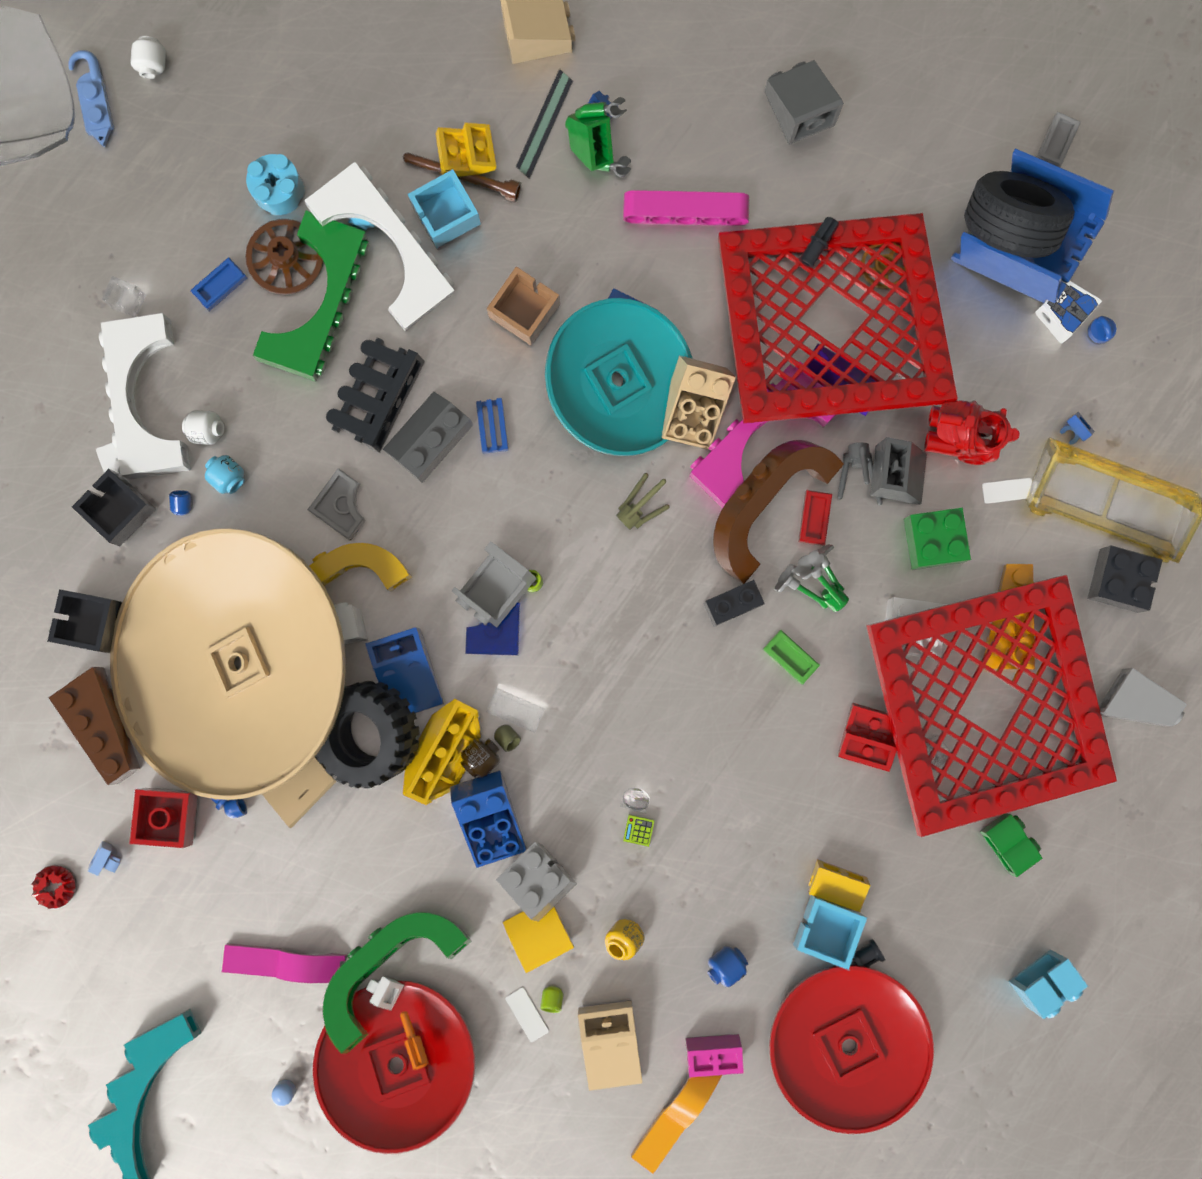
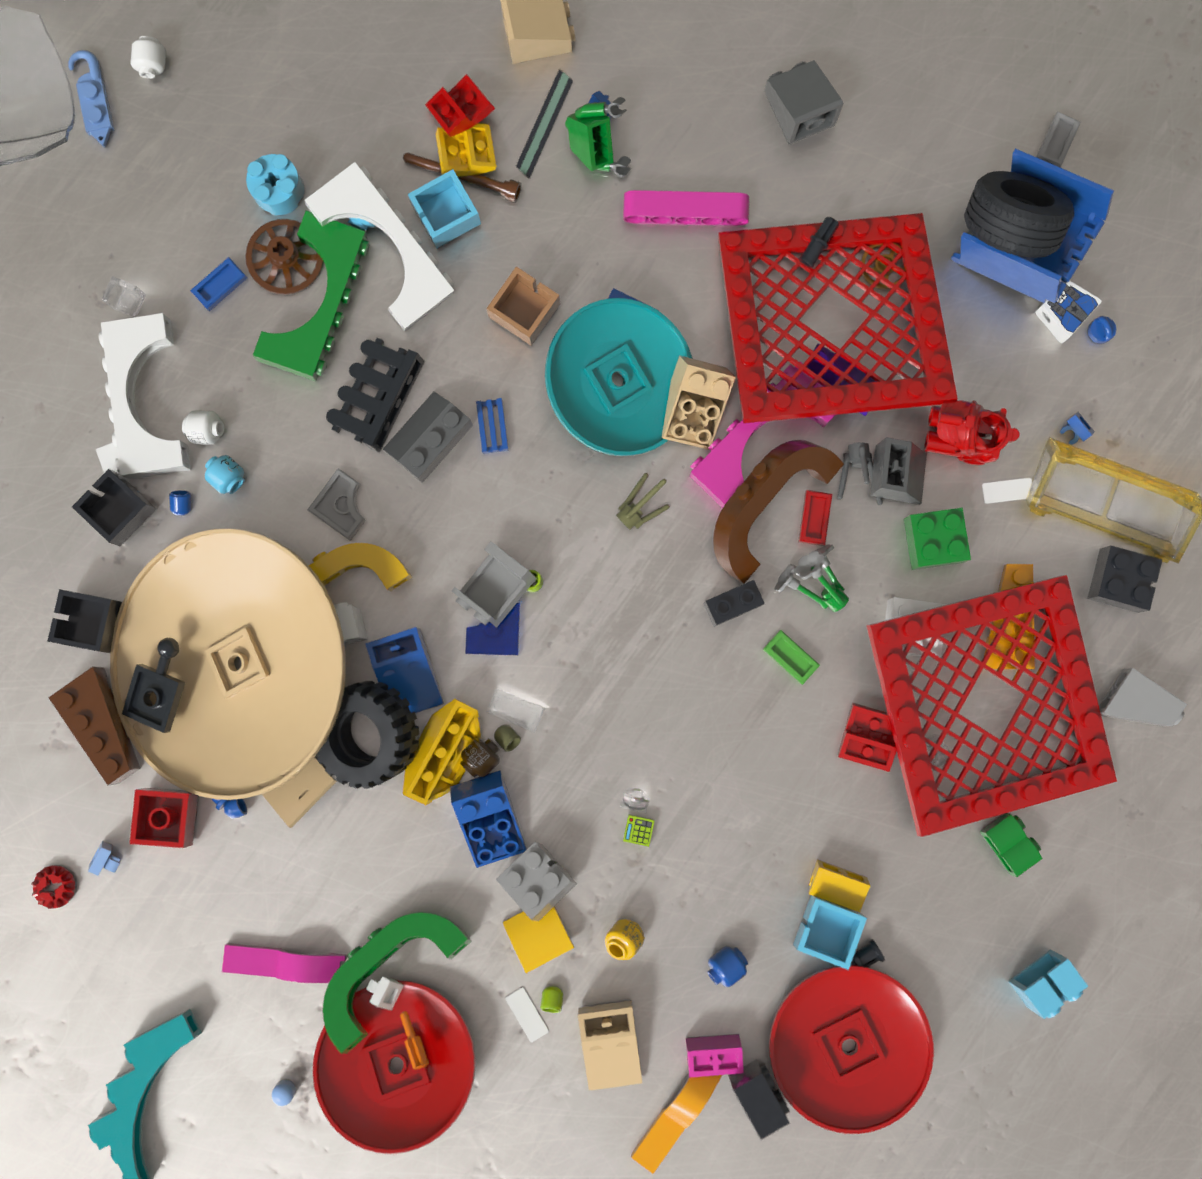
(167, 690): none -> black plate
(460, 107): none -> red slope
(761, 1103): none -> black piece

